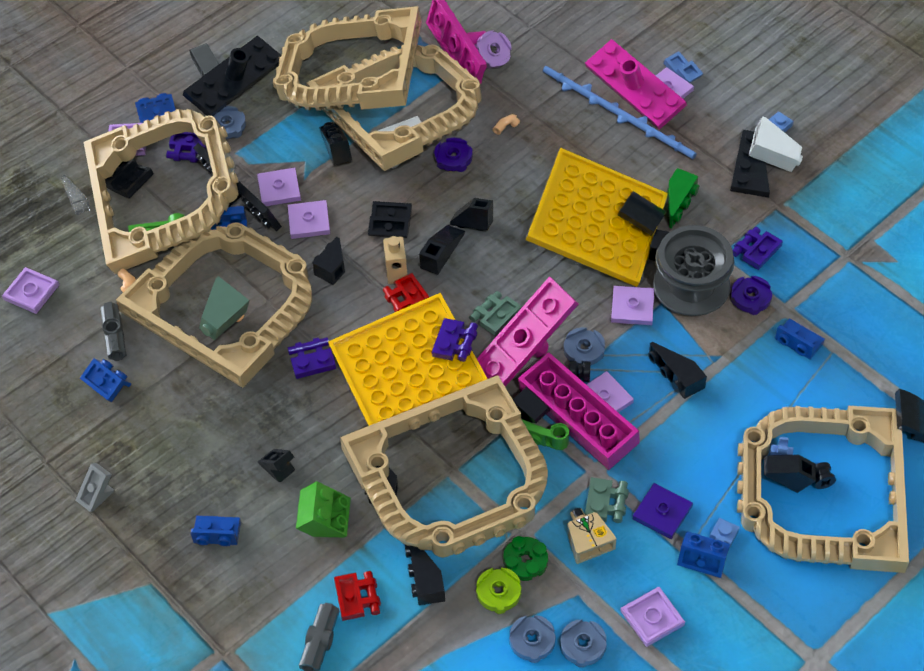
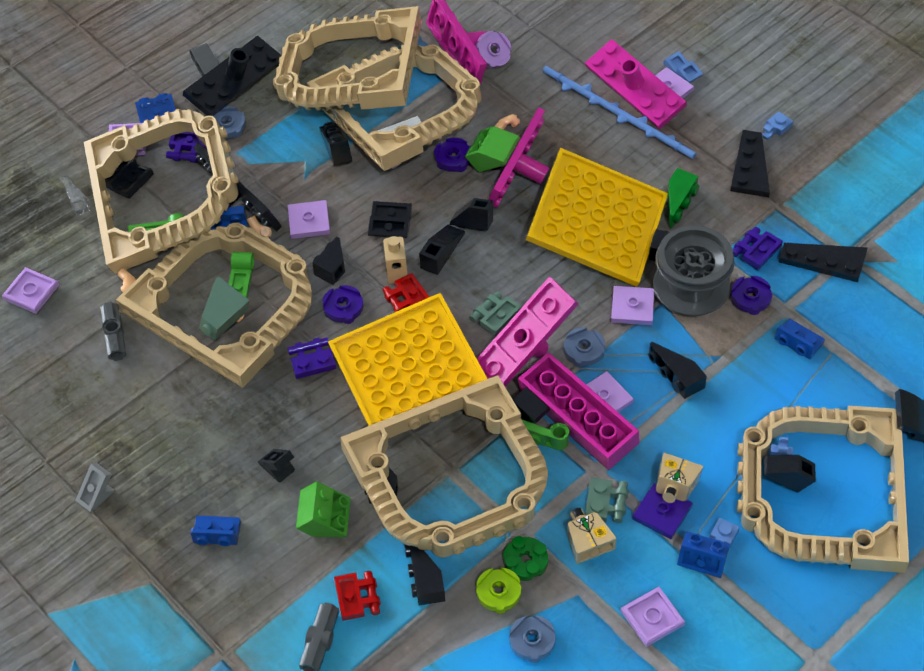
(104, 379): blue bracket -> none
(241, 272): none -> bright green plate
(260, 229): none -> light nougat arm
(279, 187): lavender plate -> none
(343, 313): none -> dark purple plate
(448, 339): dark purple plate -> none
(492, 148): none -> bright green slope
(520, 162): none -> dark pink plate
(581, 655): sand blue plate -> none
(584, 370): black wheel -> none
(642, 213): black slope -> none
(677, 478): none -> tan torso
(775, 146): white slope -> none
(824, 477): black wheel -> none
(831, 260): none -> black wing

